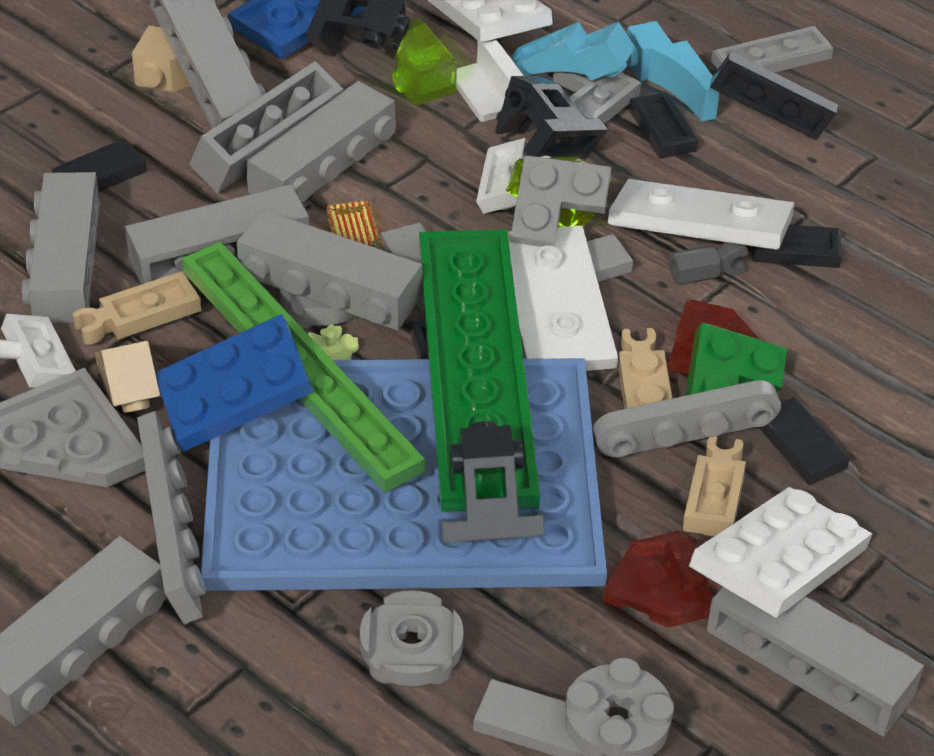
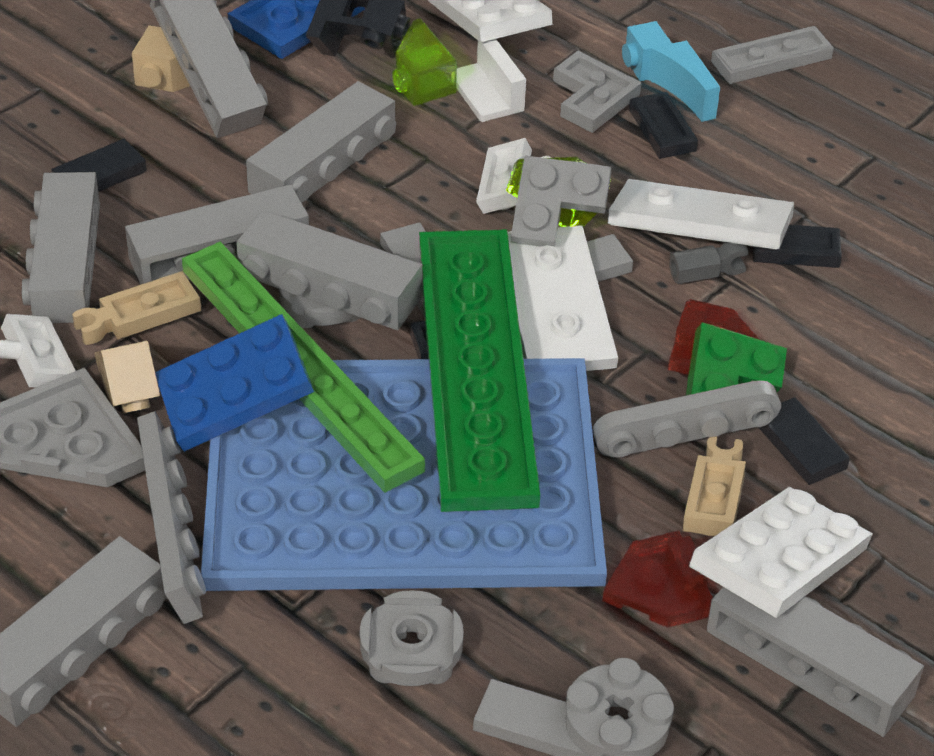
(225, 148): light grey brick -> none
(334, 344): yellowish green plant -> none
(354, 222): clear yellow tile -> none
(488, 446): tile -> none
(553, 117): black tile -> none
(577, 52): medium azure slope -> none
(642, 371): tan plate -> none
(773, 95): black tile -> none

